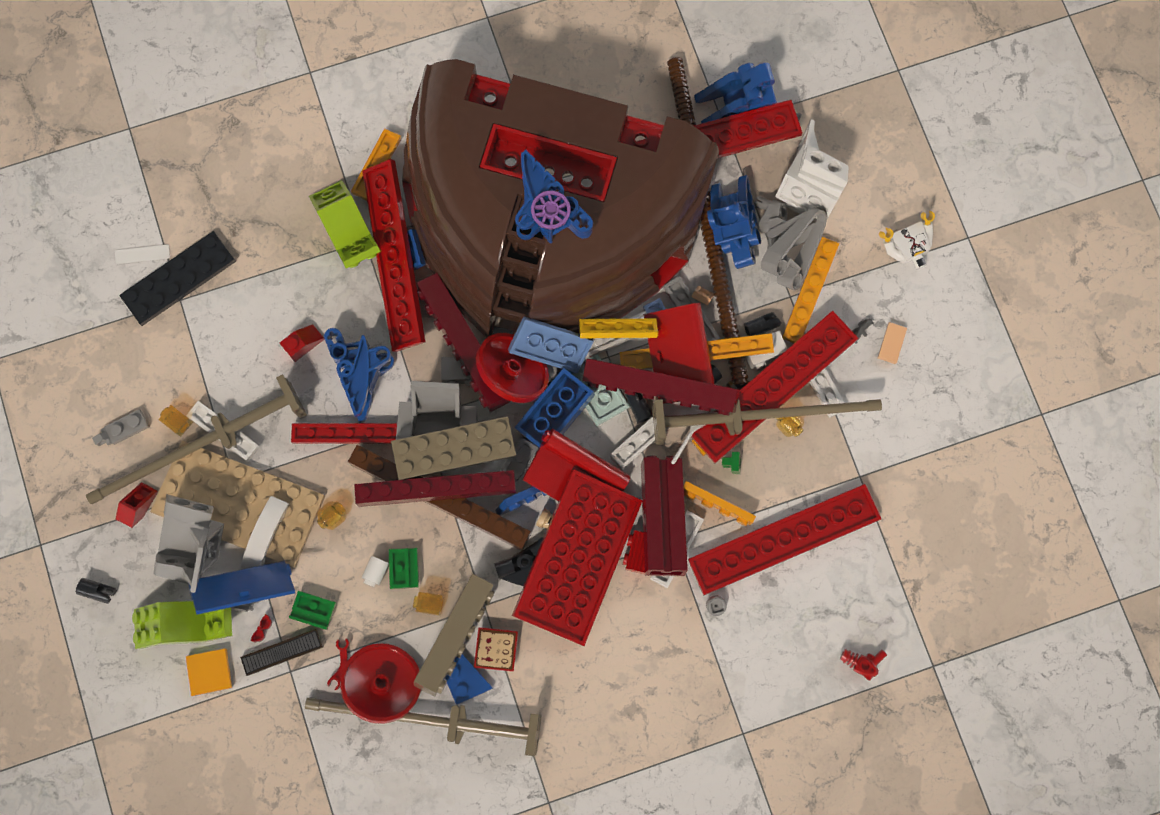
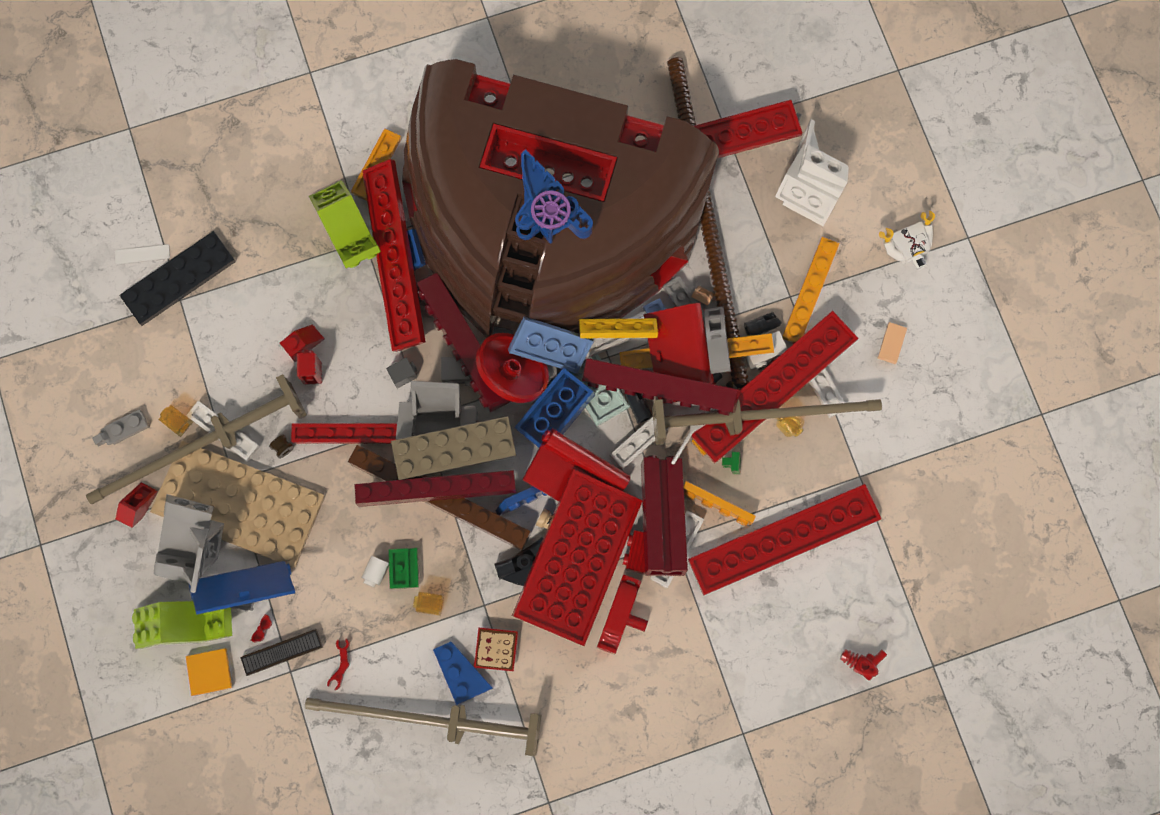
(95, 590): black hinge -> none
(264, 532): white slope -> none
(281, 446): none -> dark brown wheel
(309, 368): none -> red brick
(312, 610): green plate -> none
(331, 515): clear yellow head -> none
(362, 374): blue piece -> none
(380, 683): red dish -> none
(402, 372): none -> dark grey brick
(453, 635): dark tan brick -> none
(525, 452): light grey hinge -> none
(620, 615): none -> red piece
(716, 605): light grey tile -> none
(717, 340): none -> light grey slope
(734, 222): blue piece -> none
(741, 91): blue piece -> none
(787, 234): light grey connector -> none
(864, 324): dark grey piece -> none

